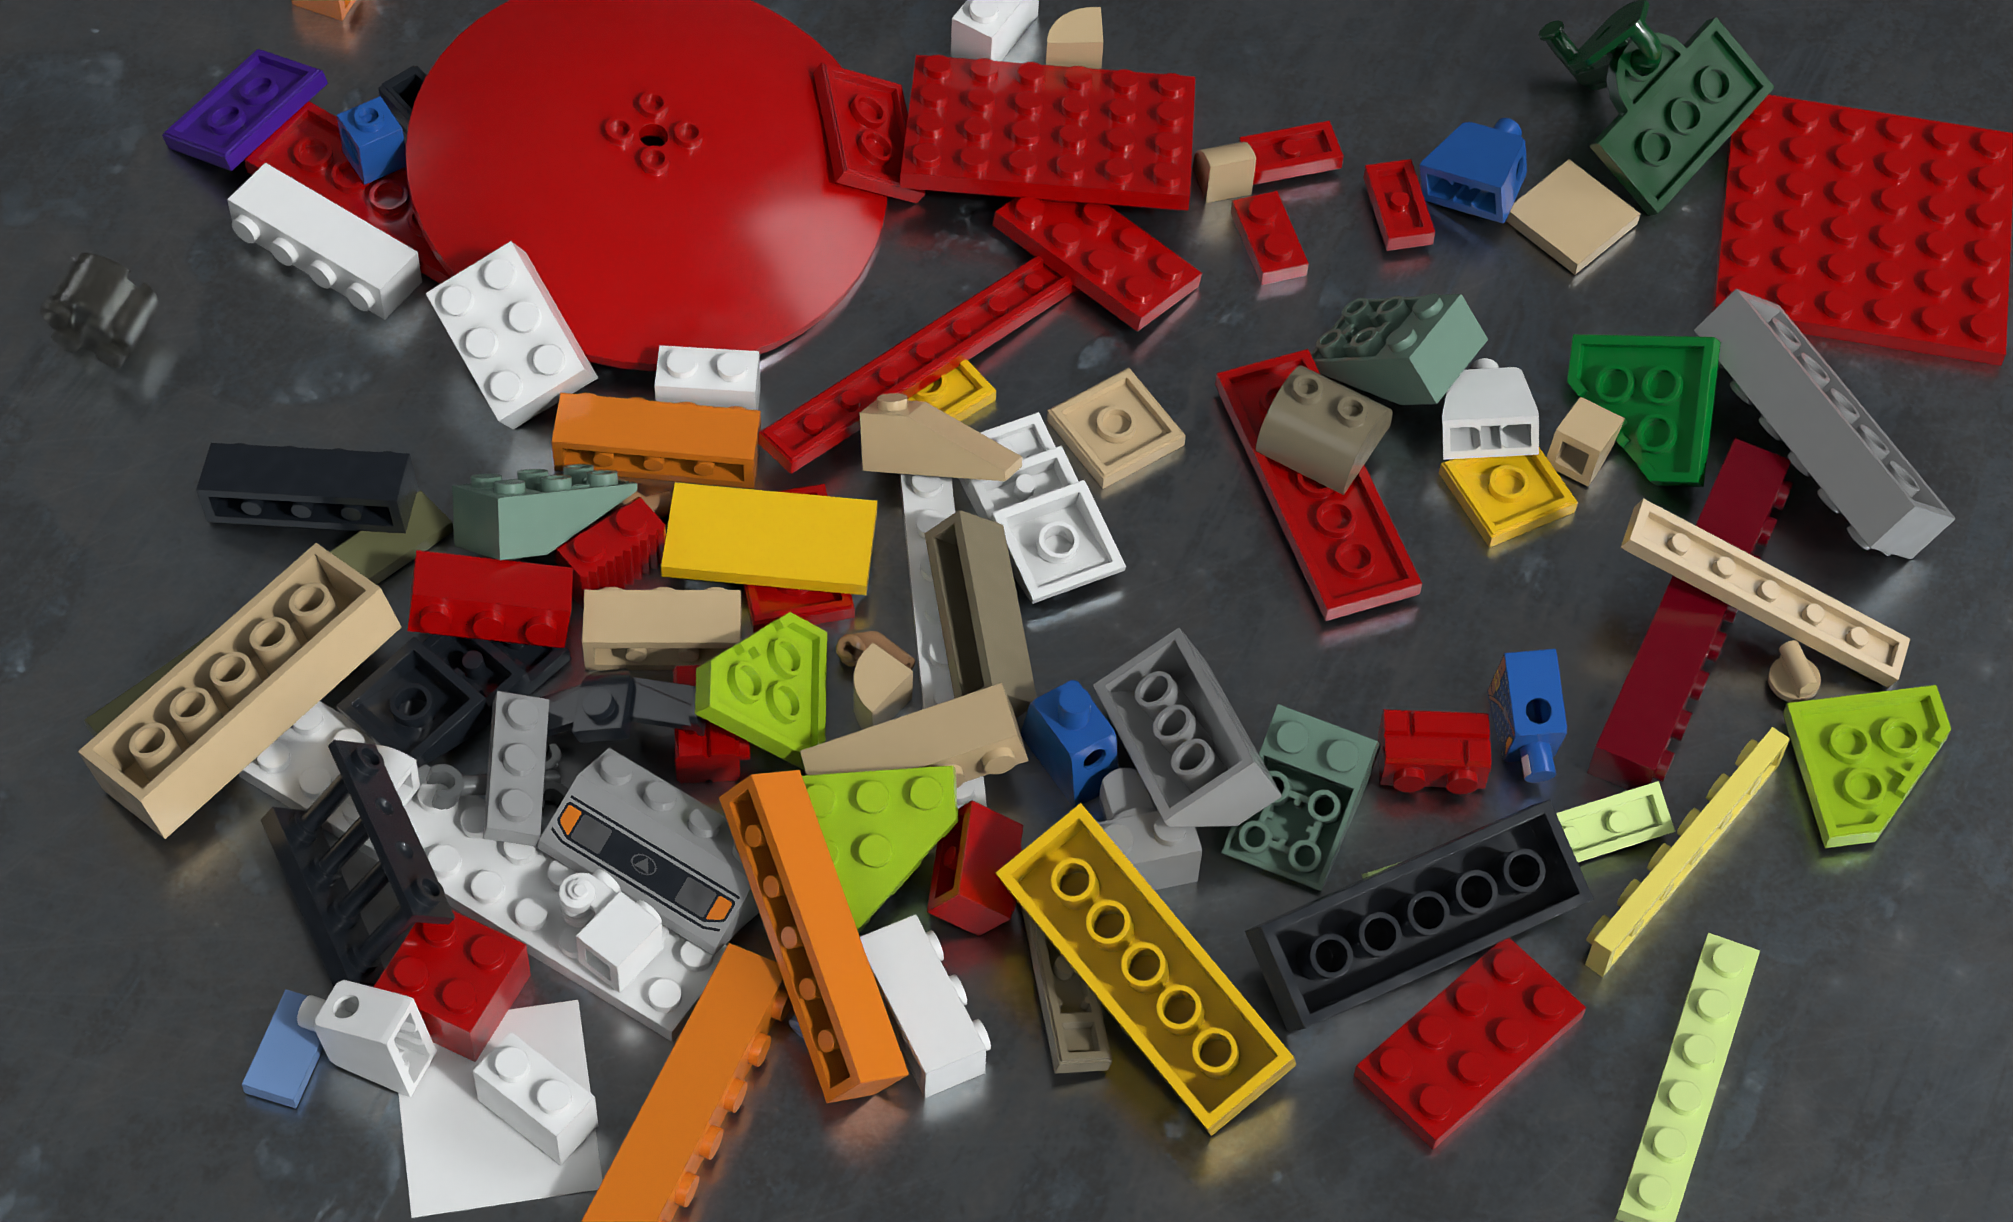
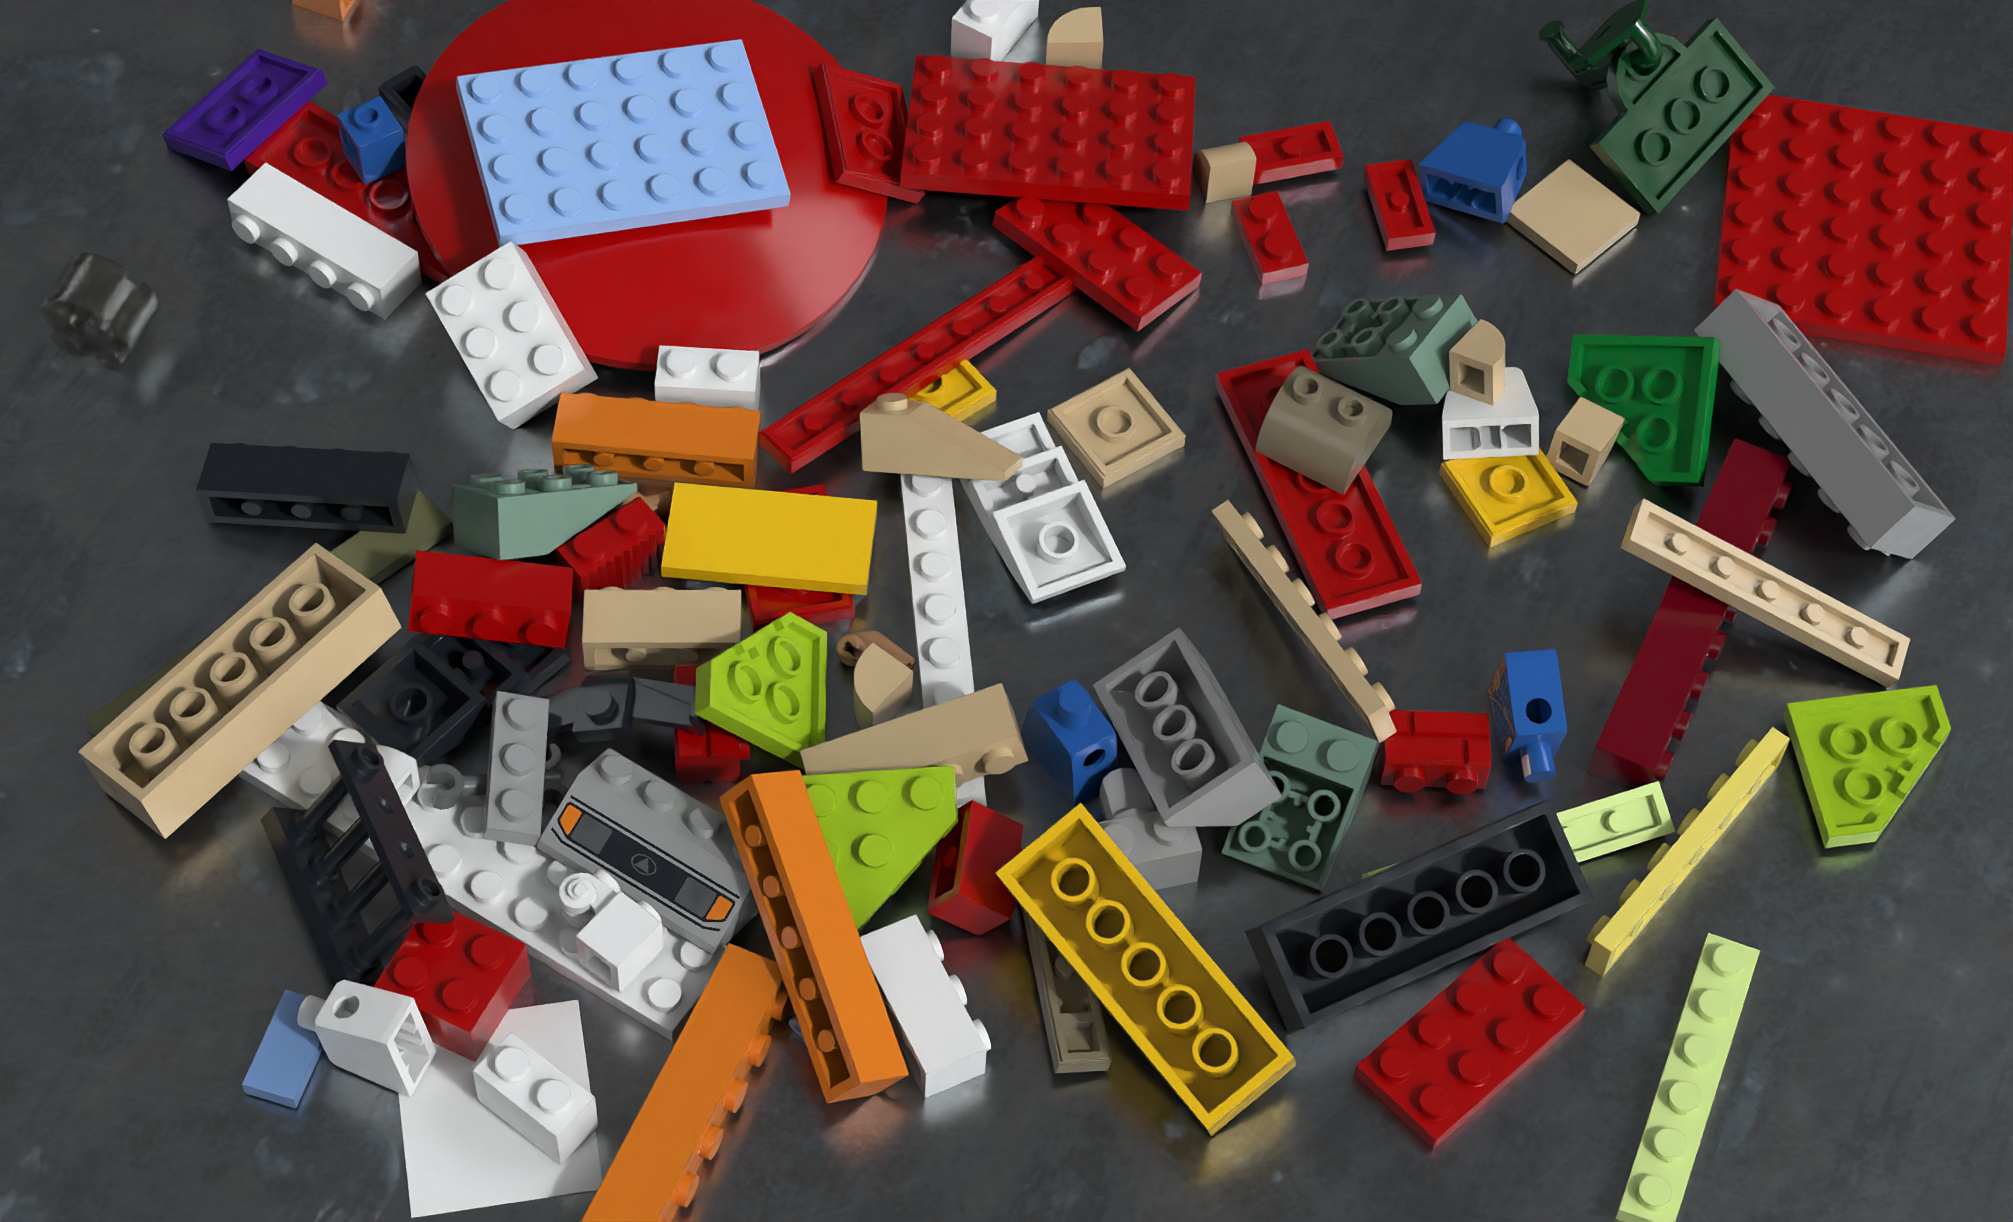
(621, 142): none -> light blue plate
(979, 608): dark tan brick -> none
(1315, 631): none -> tan plate
(1479, 364): none -> tan brick
(1793, 675): tan plate -> none

